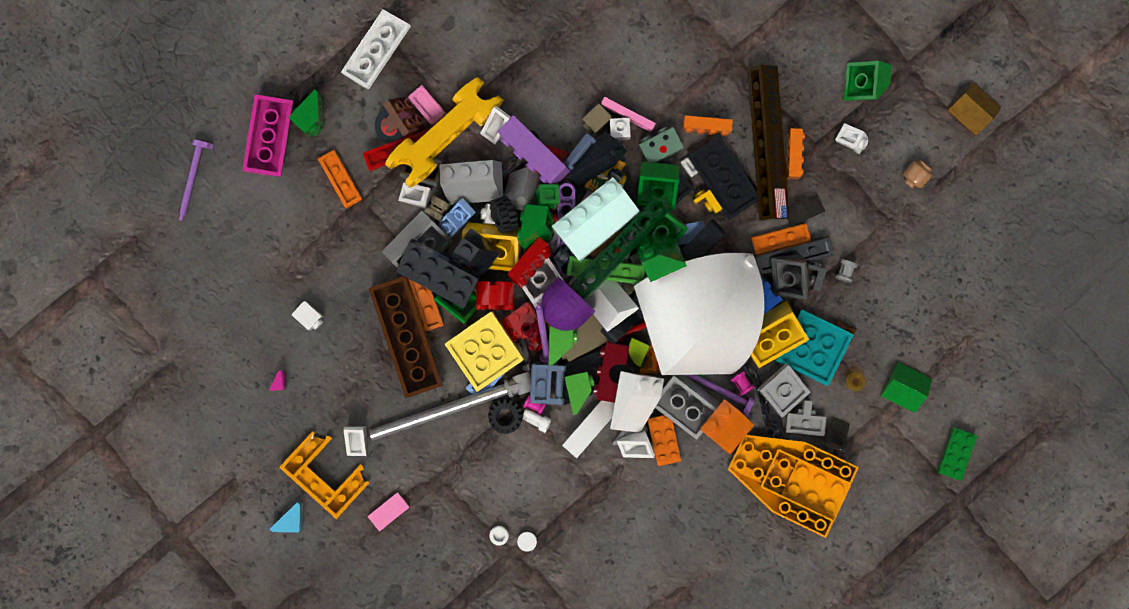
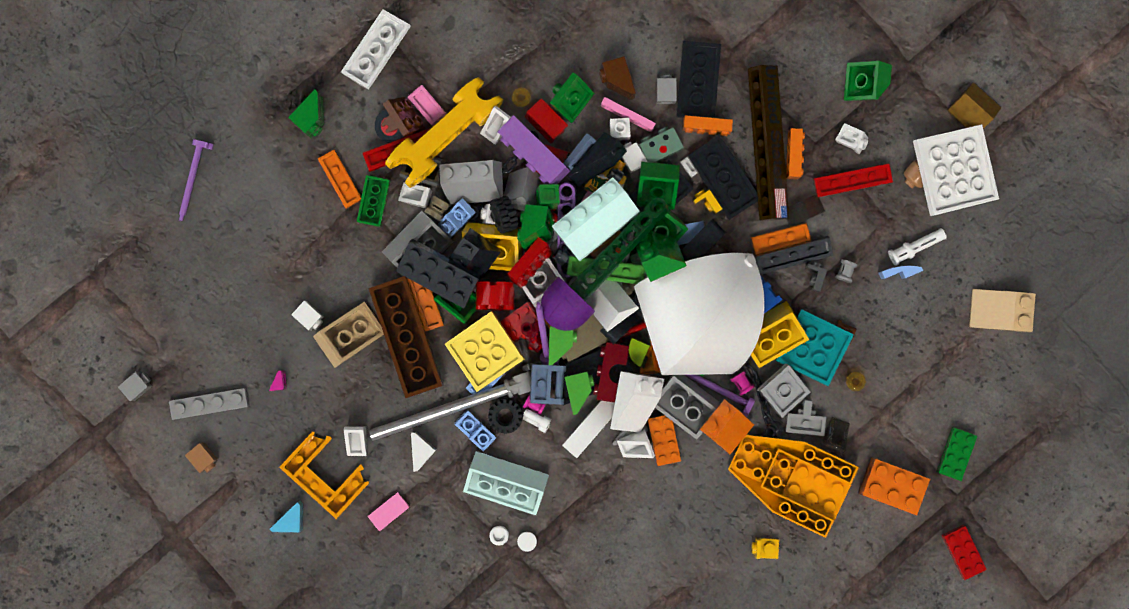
(135, 386): none -> light grey brick
(202, 458): none -> medium nougat brick
(208, 403): none -> light grey plate
(267, 136): dark pink slope -> none
(349, 334): none -> tan slope
(373, 201): none -> green piece
(421, 450): none -> white slope
(475, 430): none -> light blue slope
(505, 483): none -> light aqua slope
(521, 91): none -> clear yellow plate
(546, 121): none -> red hinge
(571, 97): none -> green tile
(596, 119): dark tan brick -> none
(617, 77): none -> reddish brown slope
(633, 157): none -> white brick
(666, 90): none -> light grey brick
(698, 79): none -> black plate
(765, 548): none -> yellow bracket
(790, 276): dark grey slope -> none
(853, 180): none -> red plate
(894, 486): none -> orange brick
(904, 271): none -> light blue slope
(907, 387): green slope -> none
(909, 249): none -> white pin
(955, 170): none -> white plate
(964, 552): none -> red piece
(1002, 310): none -> tan slope

